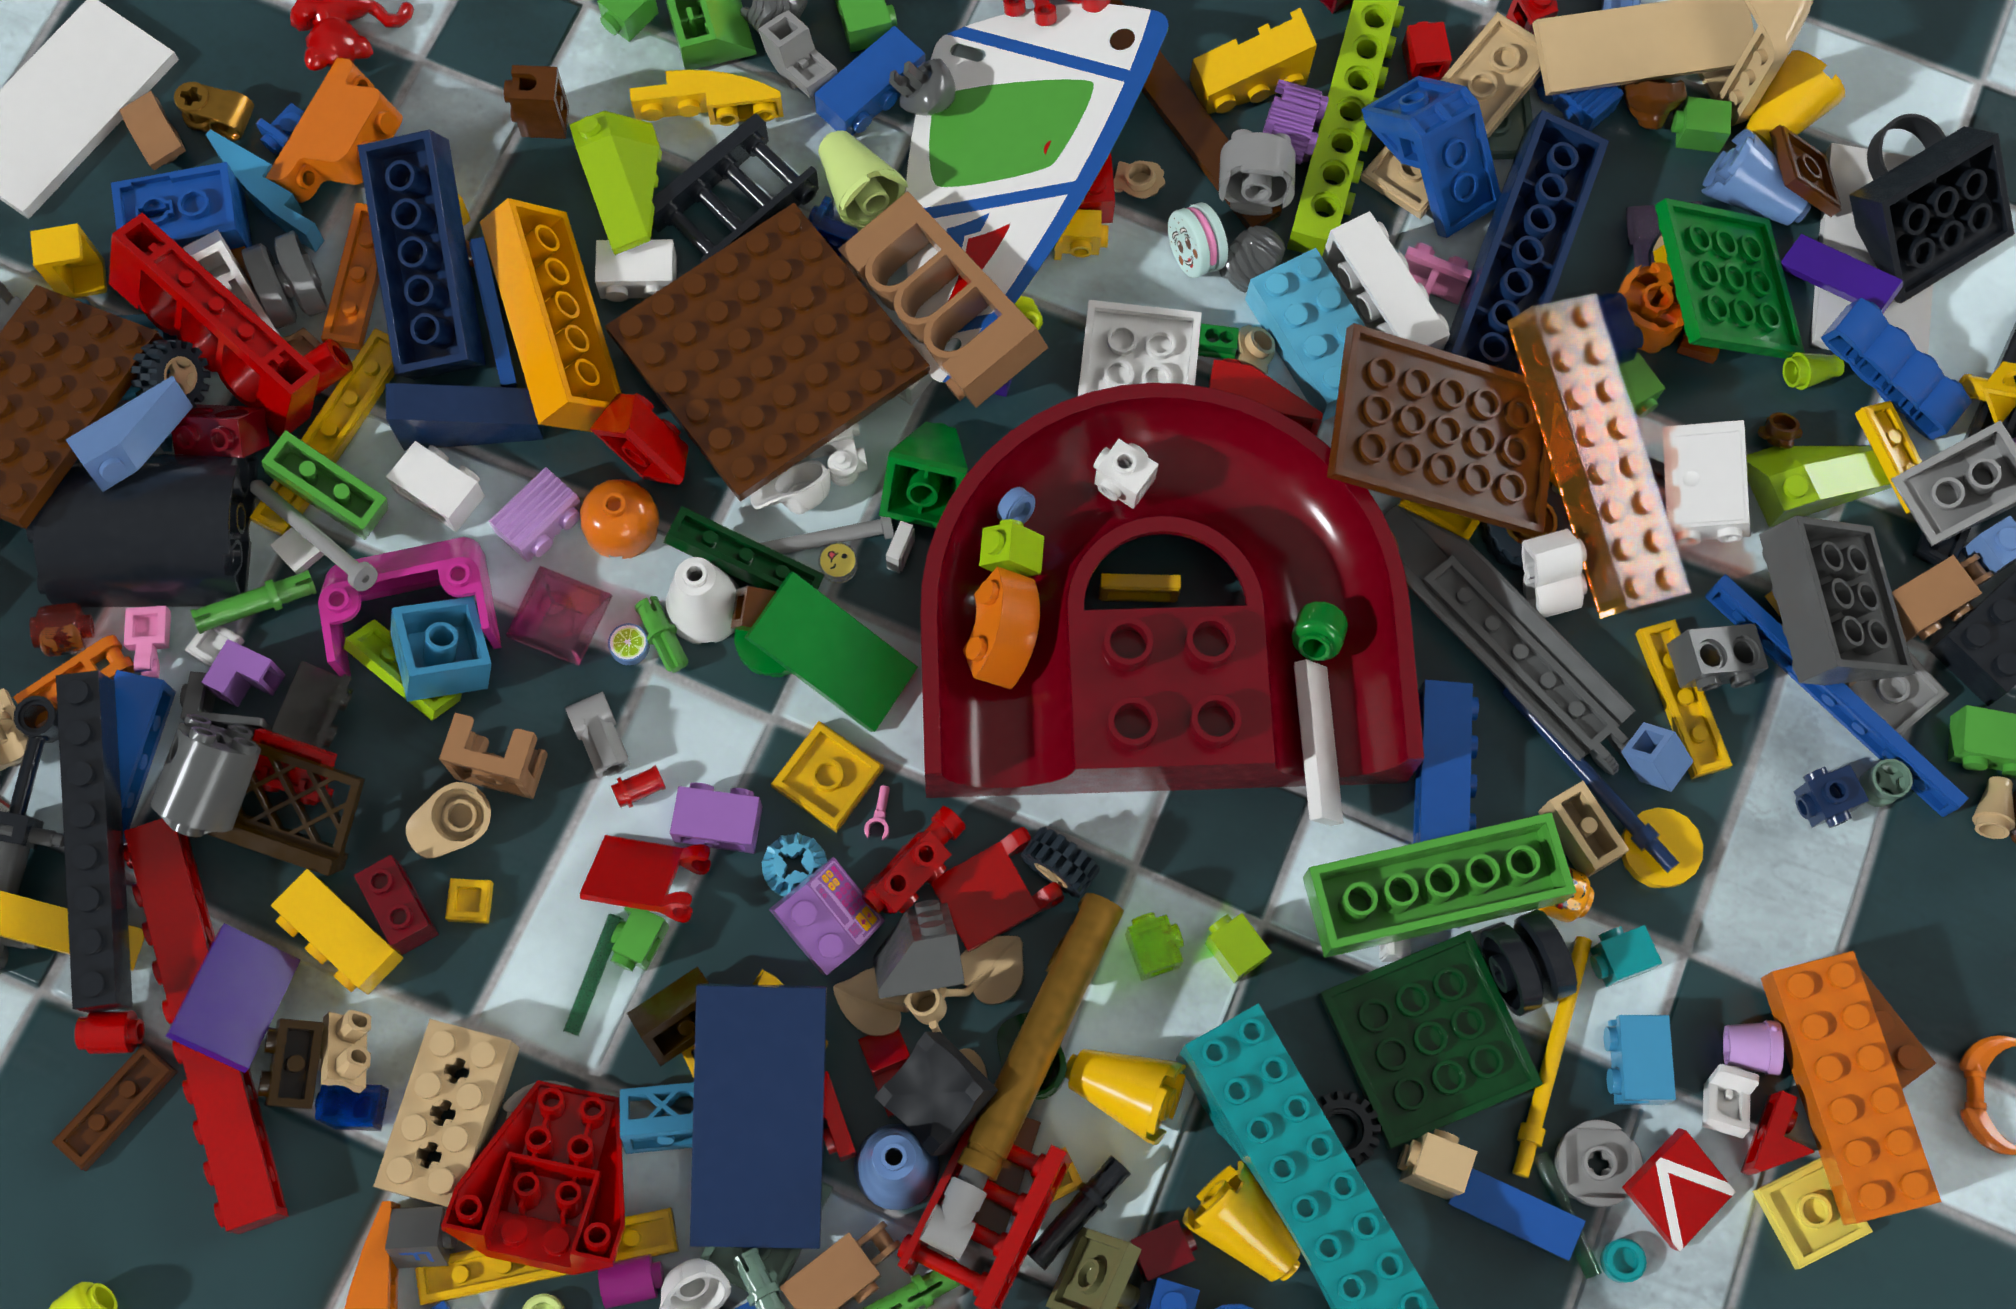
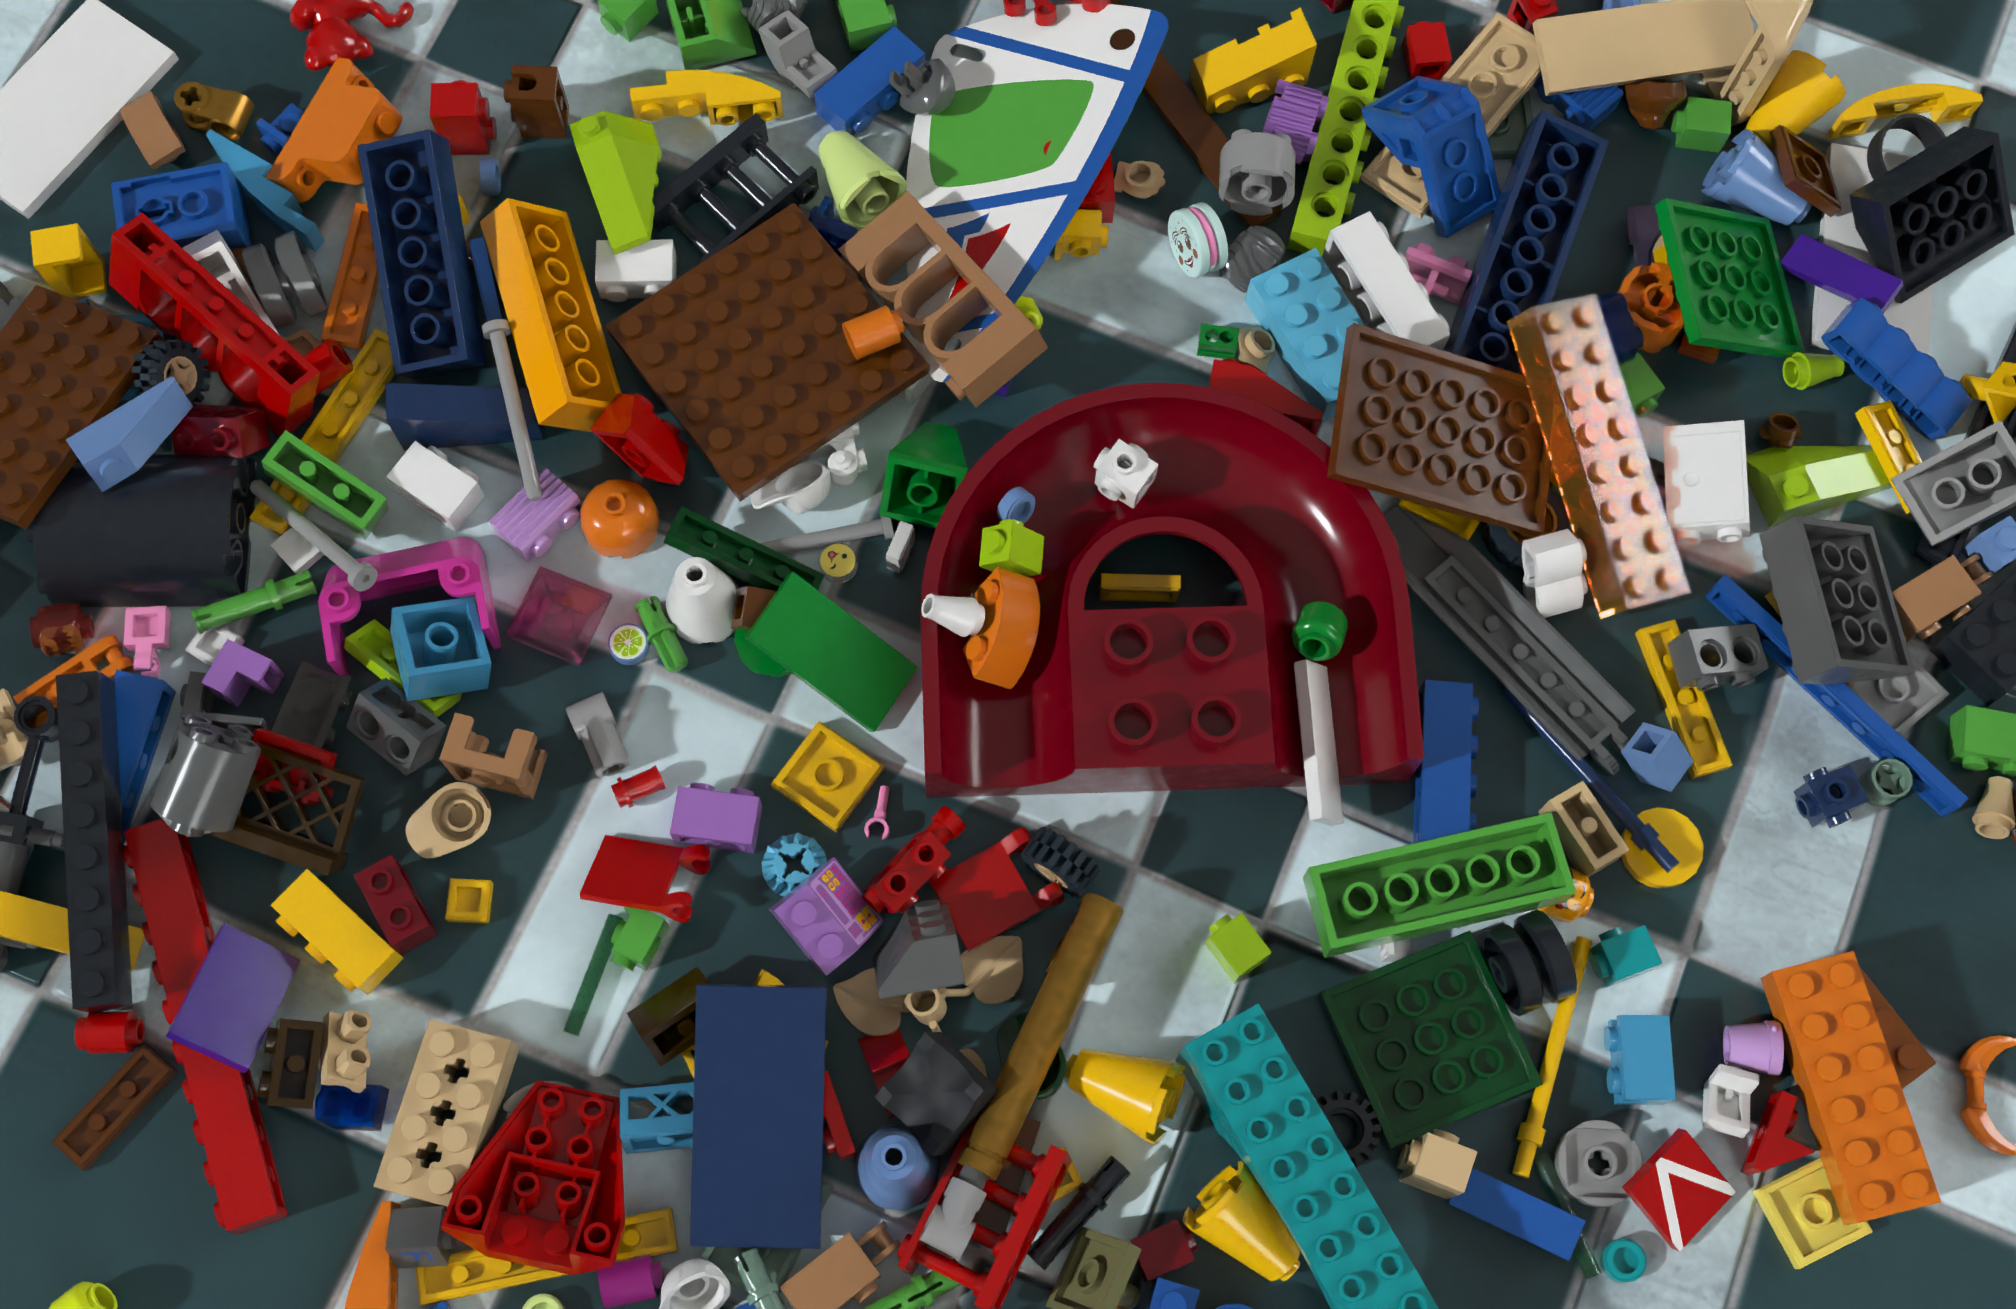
(395, 728): none -> dark grey brick
(462, 117): none -> red brick
(490, 176): none -> medium blue tile
(496, 331): none -> light grey bar
(873, 331): none -> orange brick
(957, 614): none -> white cone
(1138, 346): white plate -> none
(1154, 945): clear neon green brick -> none
(1942, 101): none -> yellow slope

